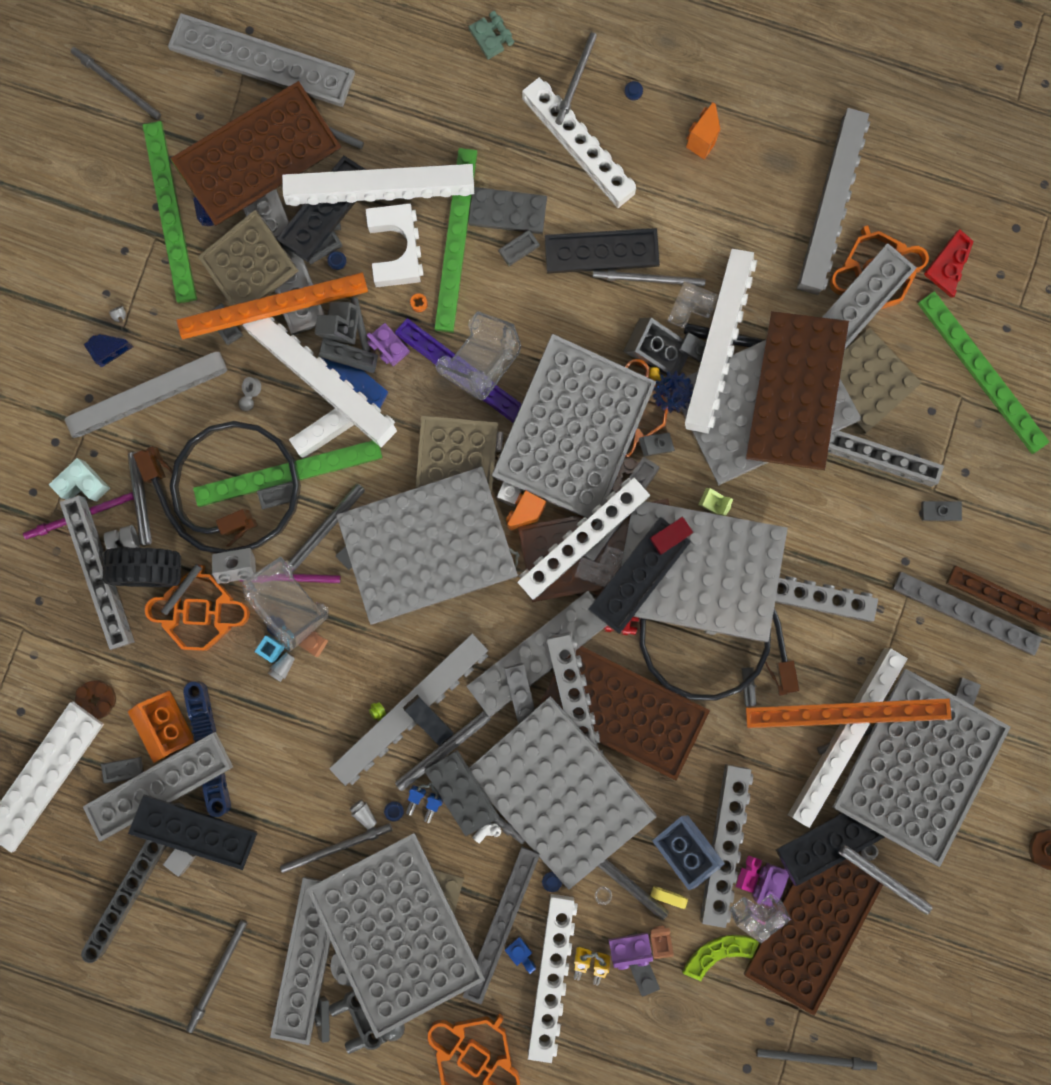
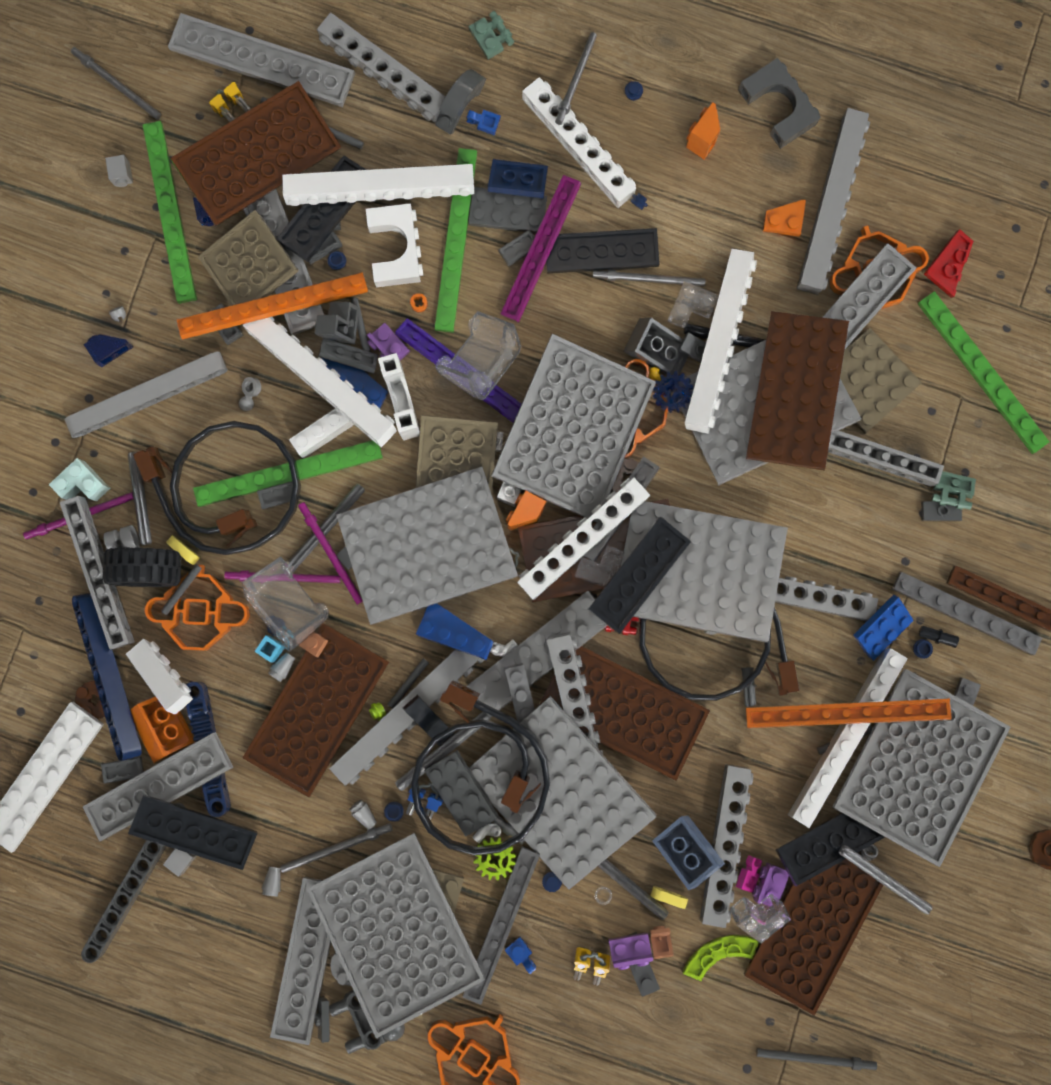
(107, 679): none -> dark blue beam
(119, 170): none -> light grey brick
(159, 676): none -> white brick
(188, 554): none -> light yellow beam
(199, 1011): flat silver bar -> none
(233, 94): none -> yellow piece
(233, 565): light grey brick -> none
(272, 882): none -> light grey cone
(311, 521): none -> magenta bar
(316, 711): none -> reddish brown plate
(334, 27): none -> light grey brick
(400, 396): none -> white arch
(408, 683): none -> dark grey bar
(449, 630): none -> blue wing
(461, 93): none -> dark grey arch
(468, 699): none -> black piece
(487, 121): none -> blue plate
(501, 870): none -> lime gear
(503, 650): none -> white arm
(517, 178): none -> dark blue plate
(537, 1049): white brick -> none
(541, 248): none -> magenta plate
(639, 201): none -> dark blue plate
(656, 444): dark grey plate -> none
(671, 535): dark red tile -> none
(715, 502): yellowish green bracket -> none
(775, 78): none -> dark grey arch
(785, 219): none -> orange wing
(883, 627): none -> blue plate
(922, 648): none -> dark blue plate
(938, 636): none -> black axle
(956, 485): none -> sand green plate

